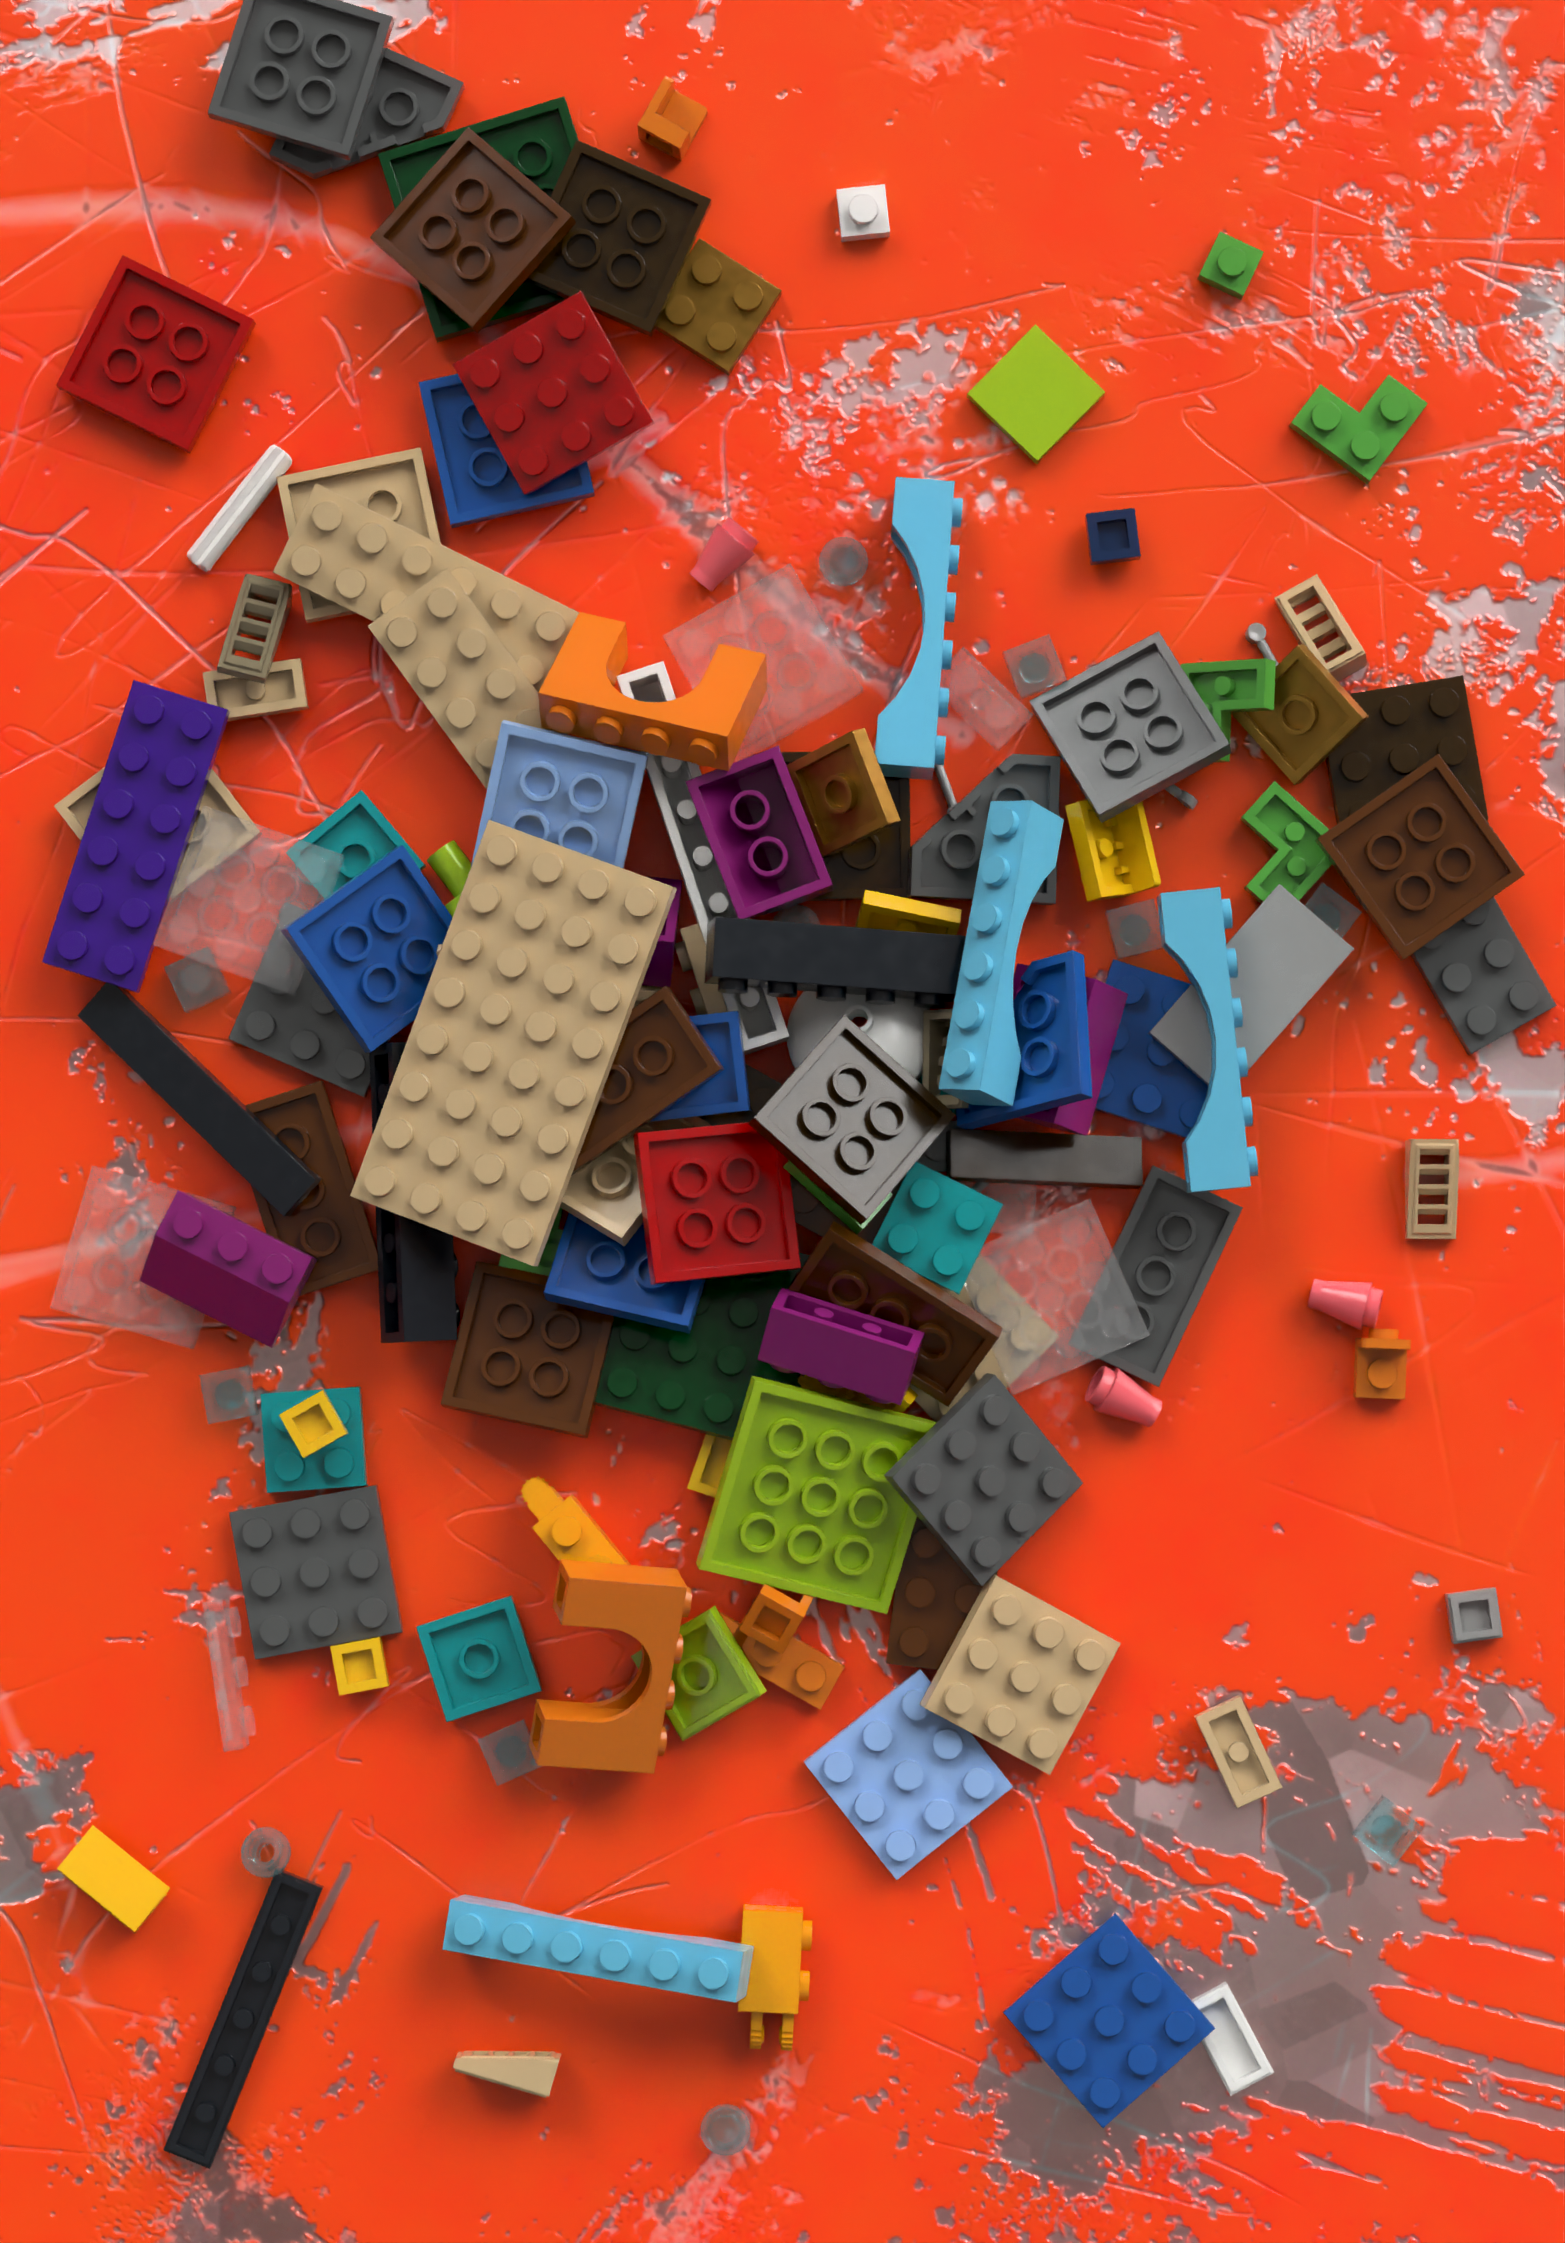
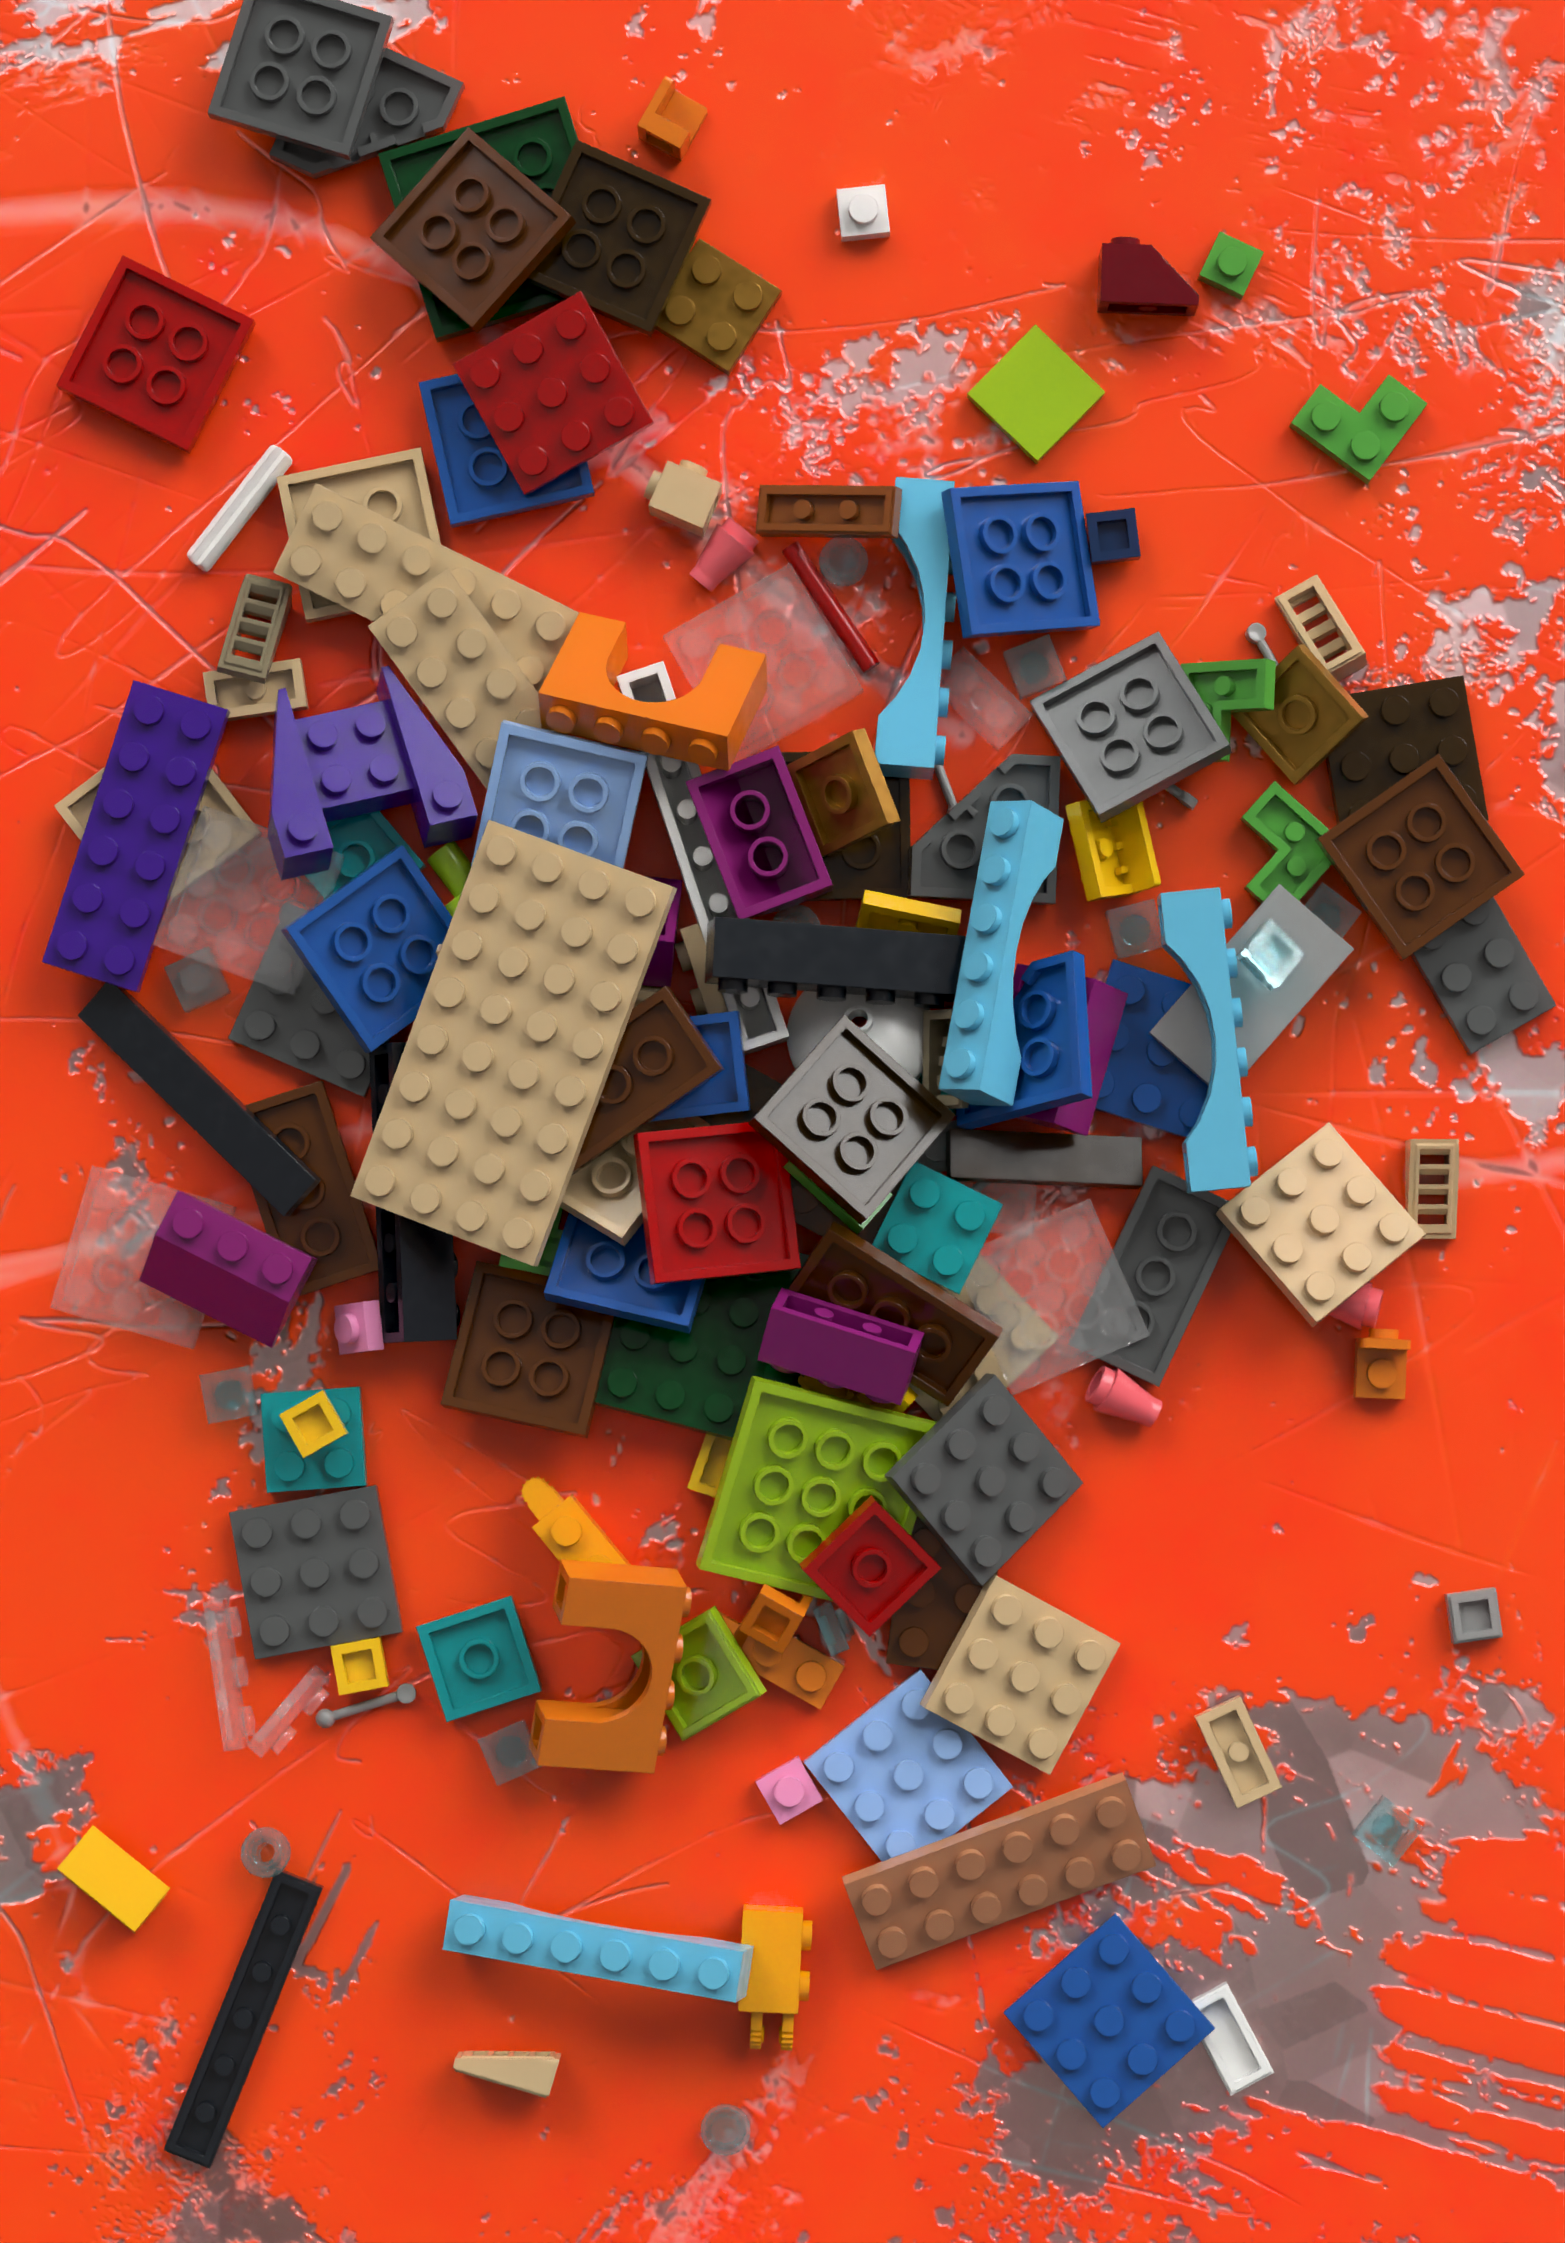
(277, 1729): none -> clear plate
(356, 766): none -> dark purple wedge
(358, 1327): none -> bright pink plate
(405, 1693): none -> light grey hinge
(683, 496): none -> tan brick
(789, 1790): none -> bright pink plate
(828, 511): none -> dark orange tile
(830, 607): none -> red bar
(834, 1627): none -> clear light blue plate
(870, 1566): none -> red plate
(999, 1871): none -> nougat plate
(1020, 559): none -> blue plate
(1140, 281): none -> dark red slope
(1270, 955): none -> clear light blue plate
(1320, 1224): none -> tan plate

